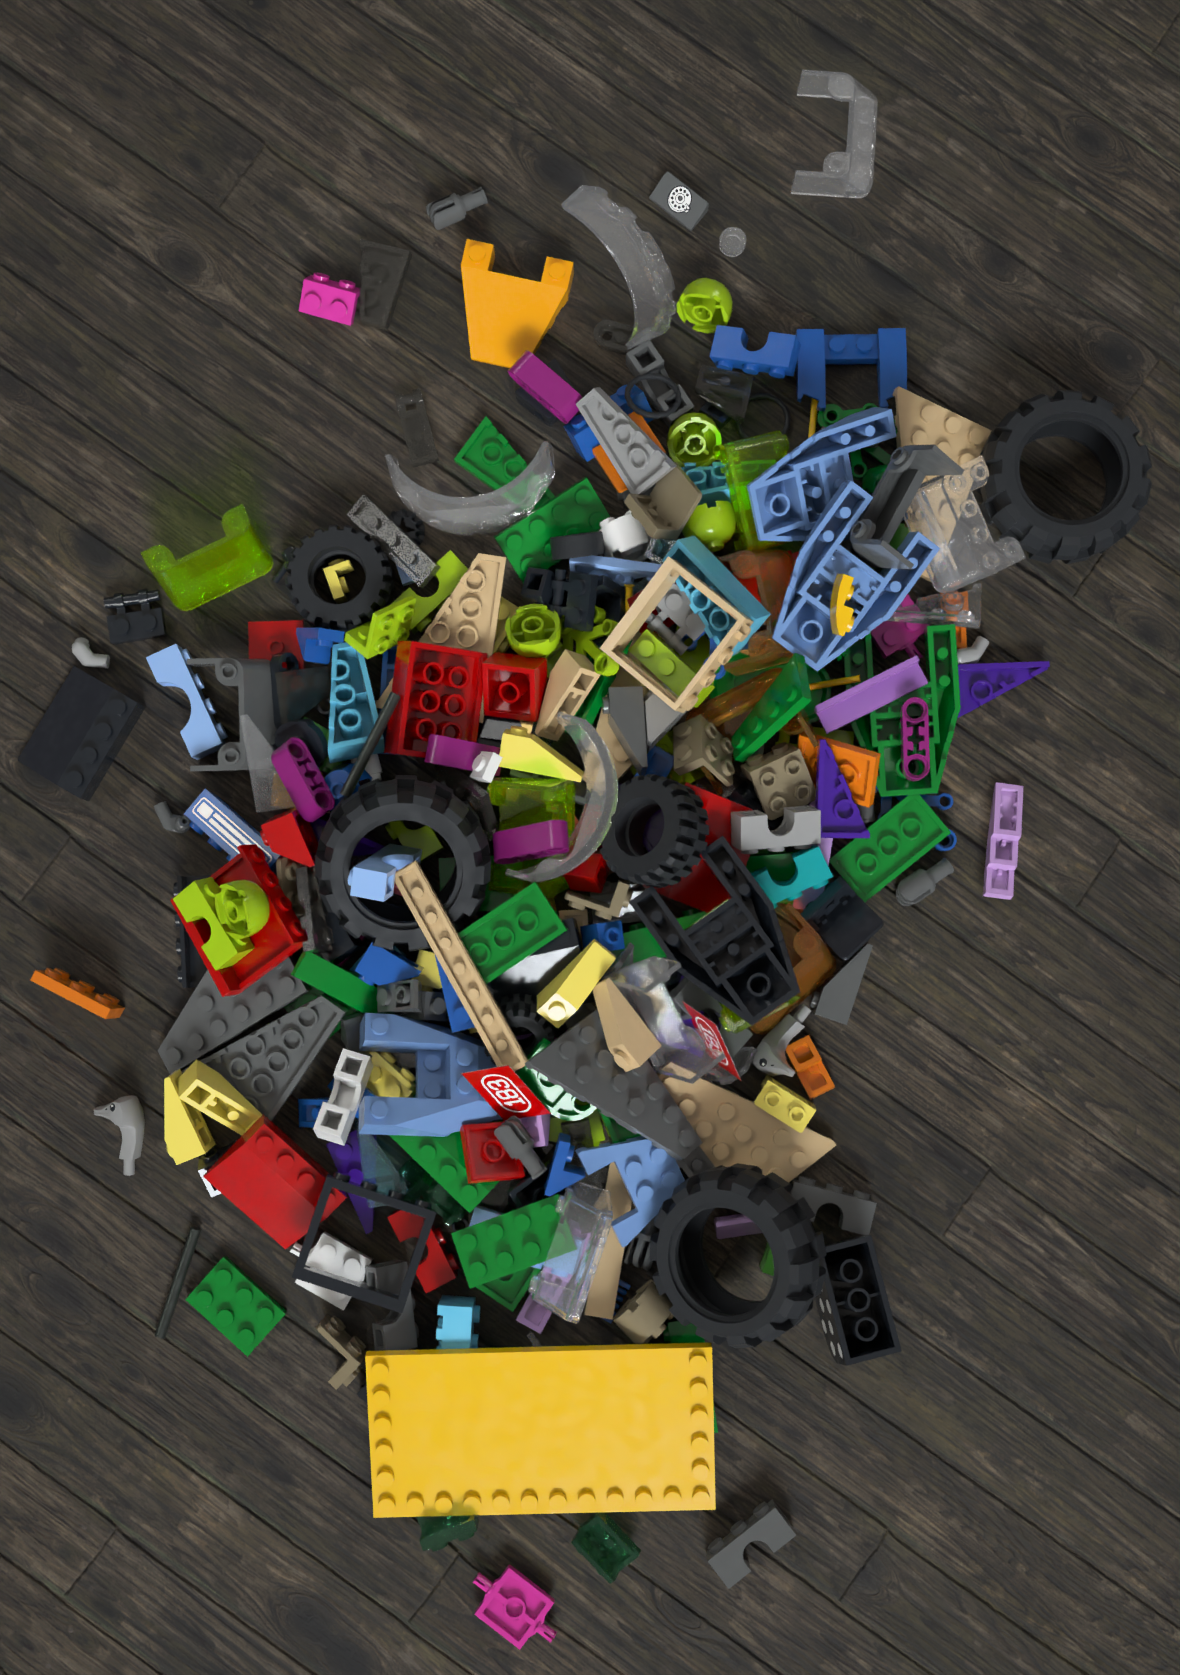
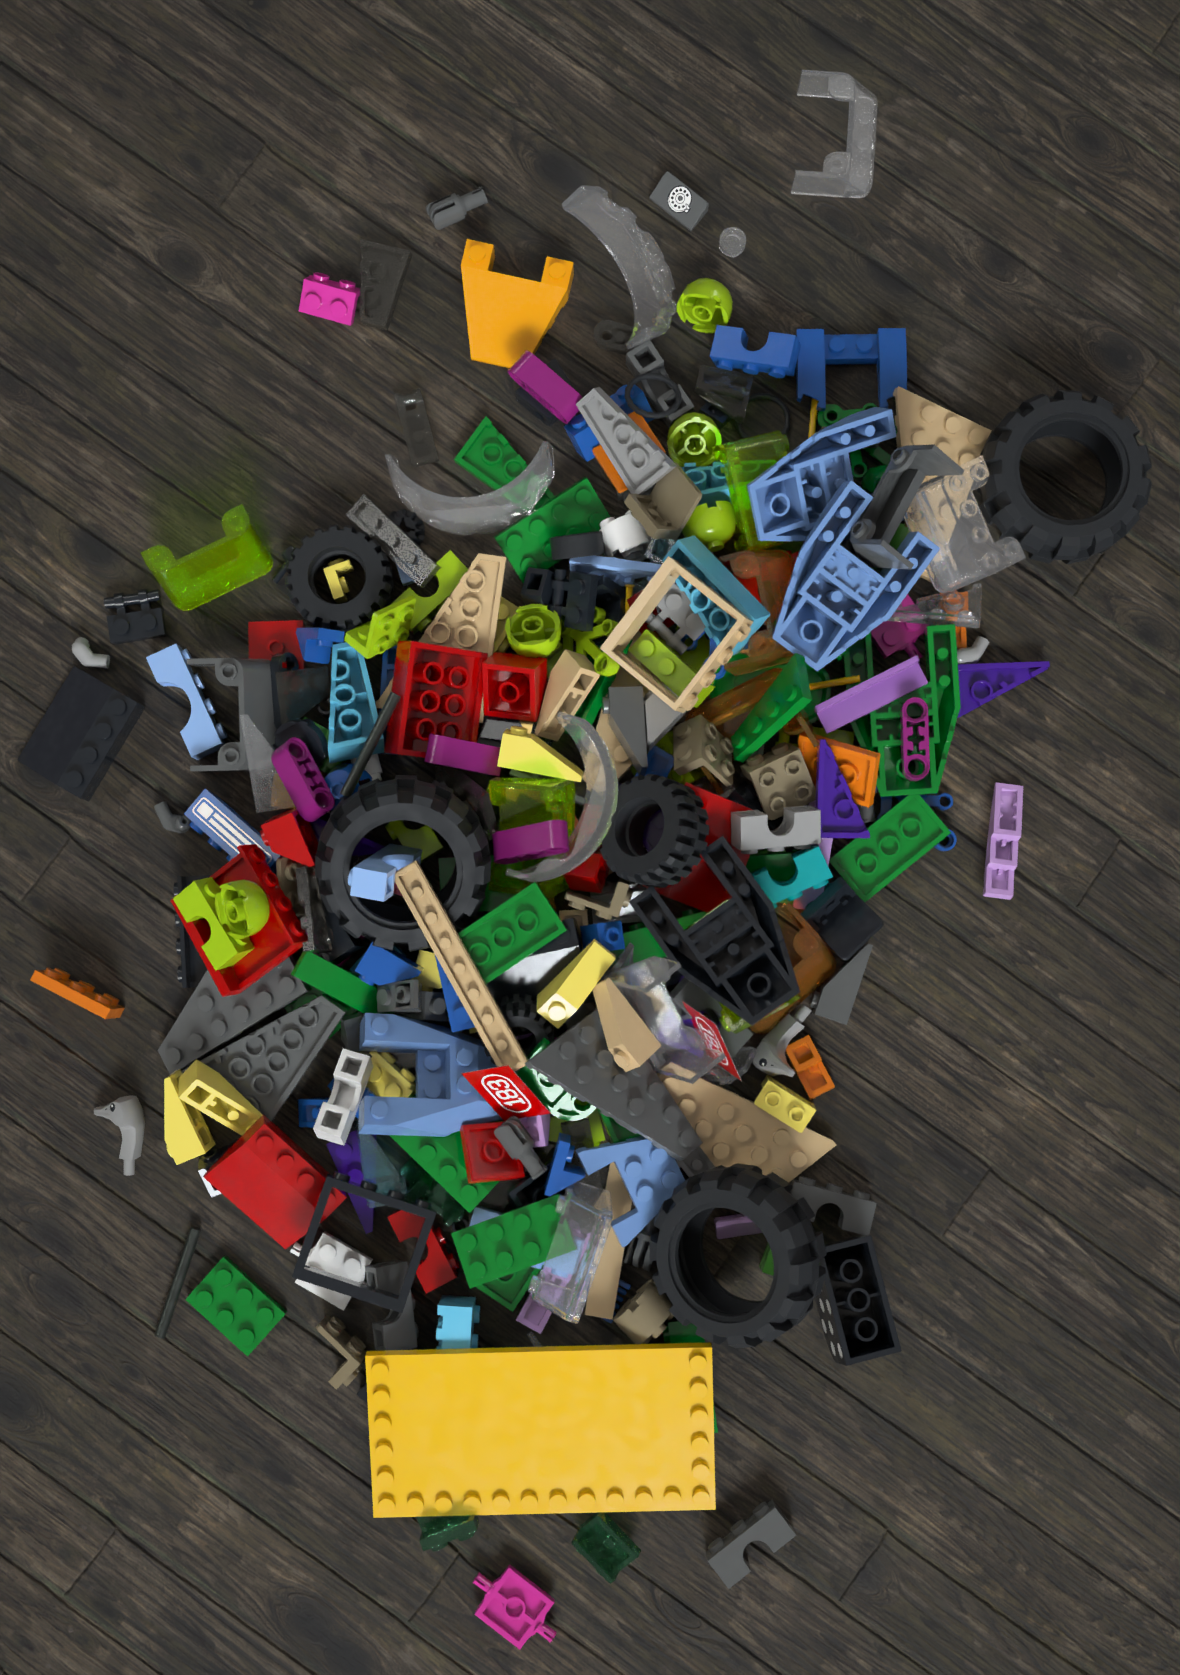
(485, 766): white plate -> none
(841, 615): yellow slope -> none
(922, 883): dark grey arm -> none

